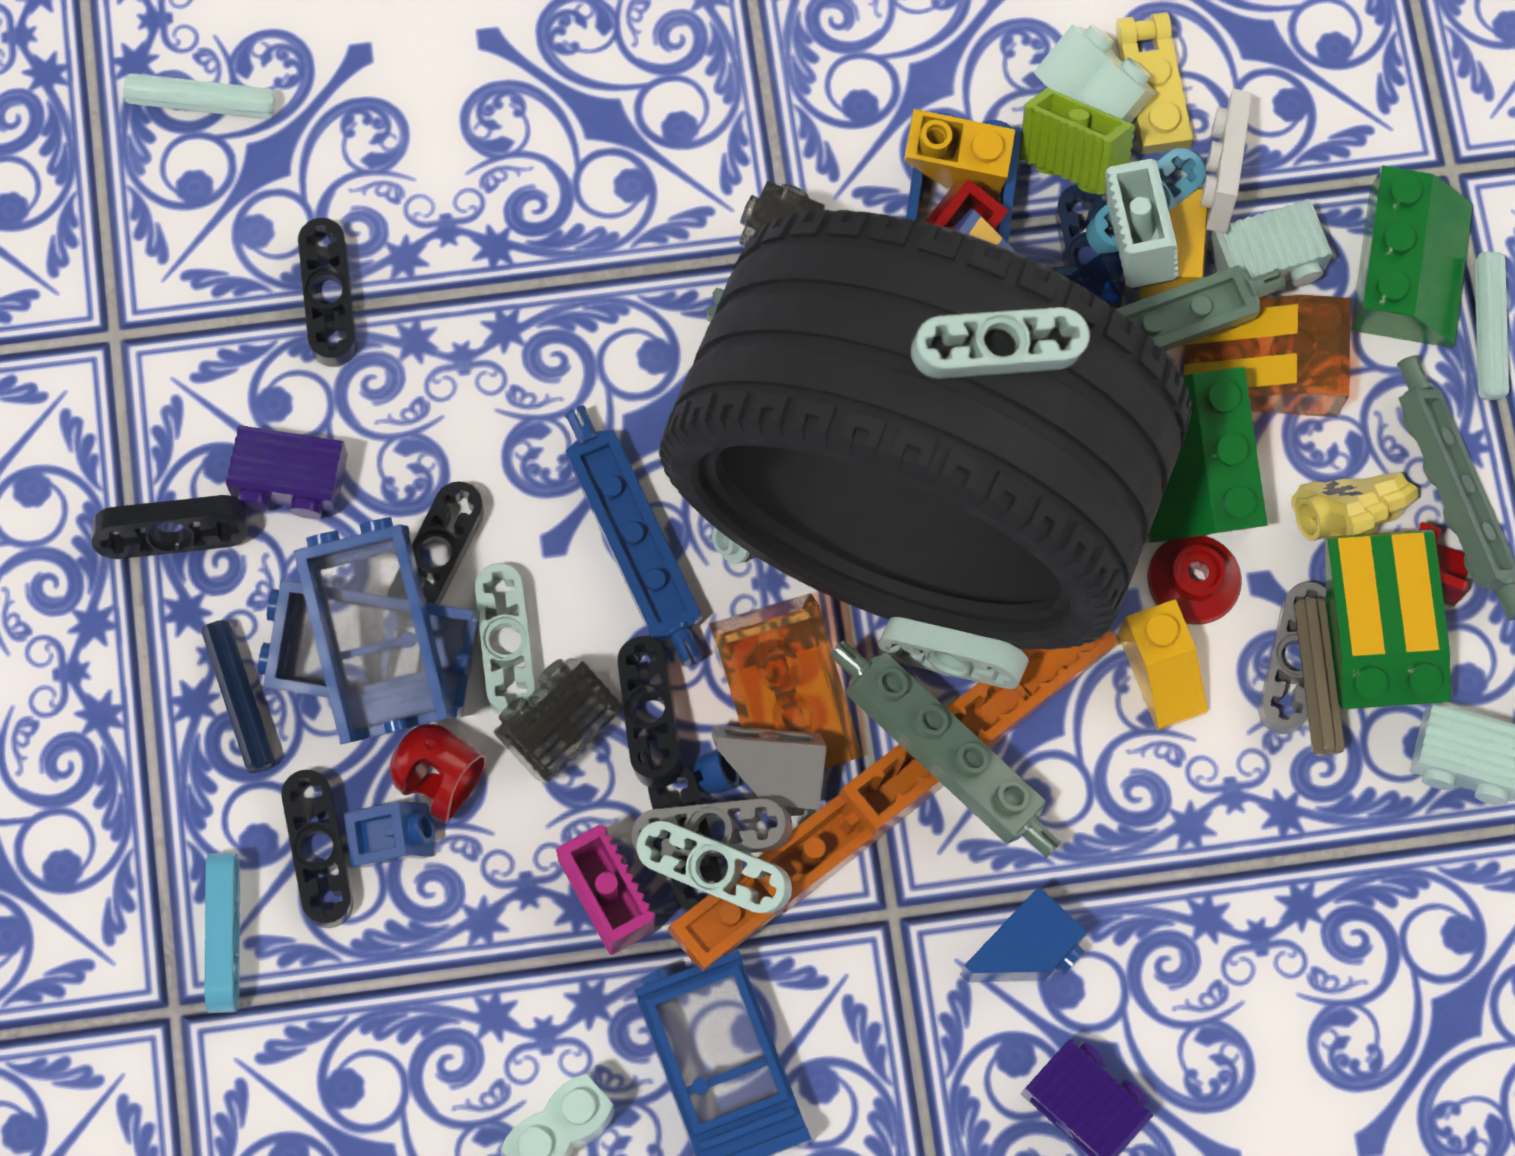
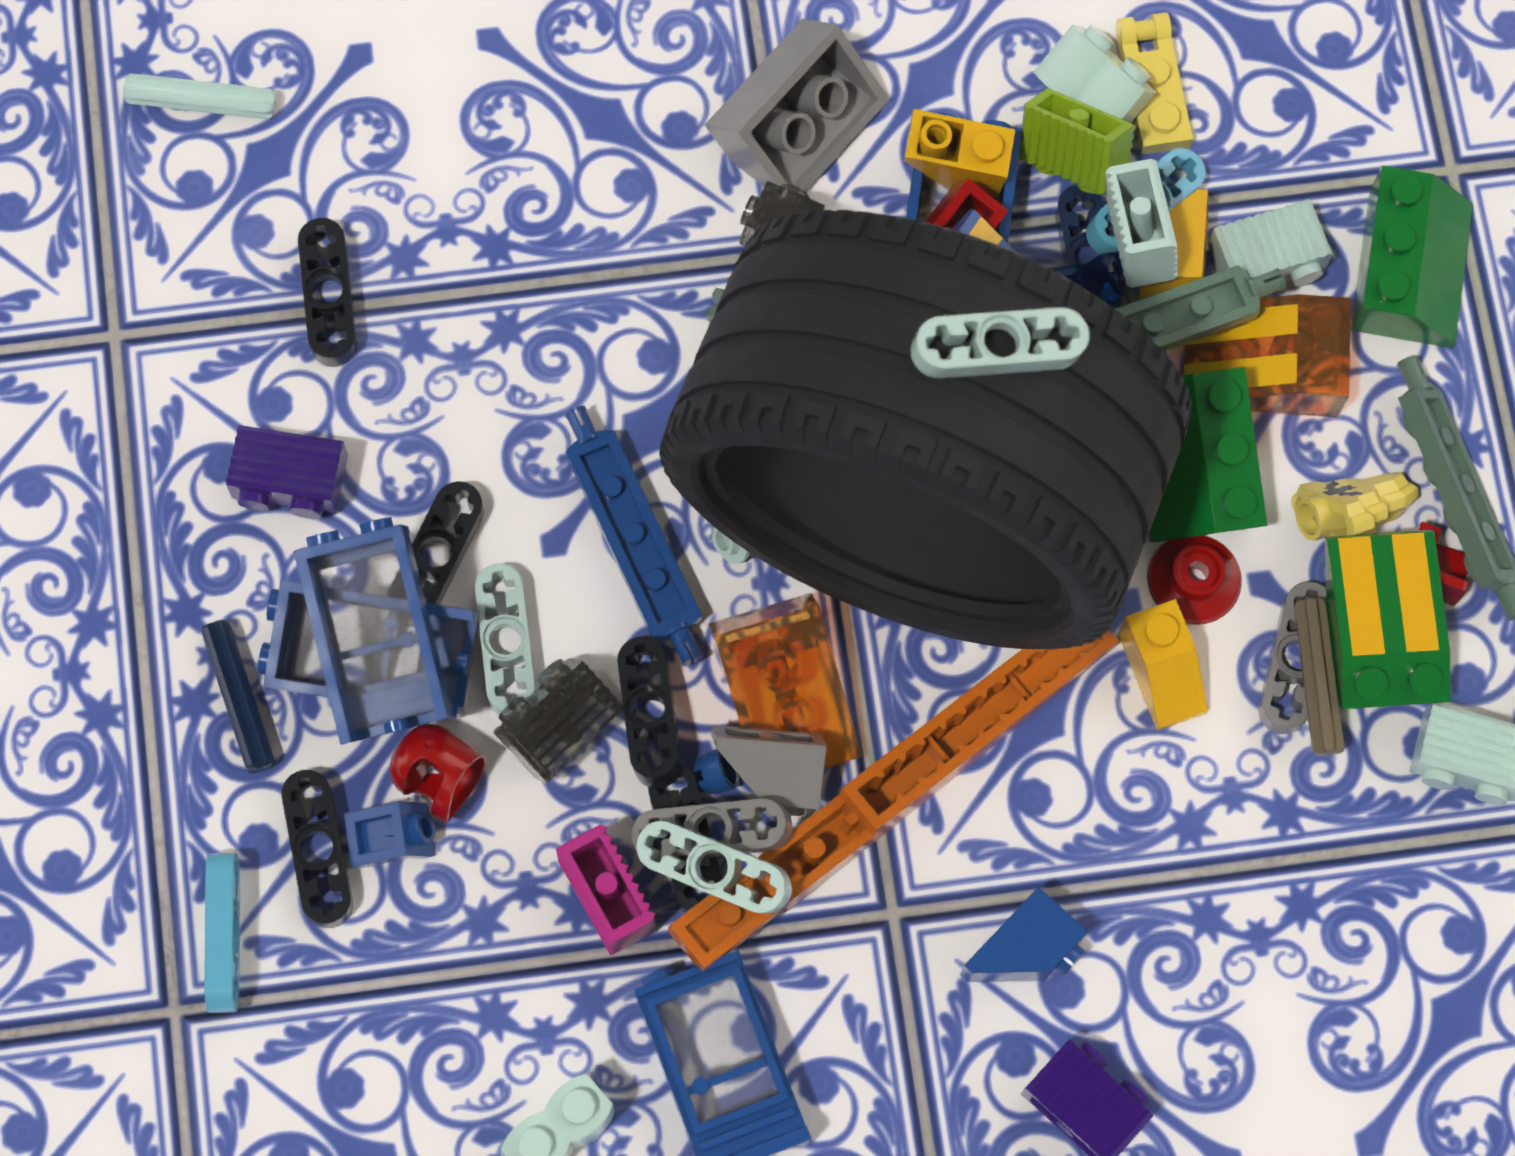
(134, 543): black beam -> none
(798, 107): none -> light grey slope
(946, 748): sand green plate -> none
(953, 652): light aqua beam -> none
(1226, 160): white plate -> none
(1491, 326): light aqua axle -> none

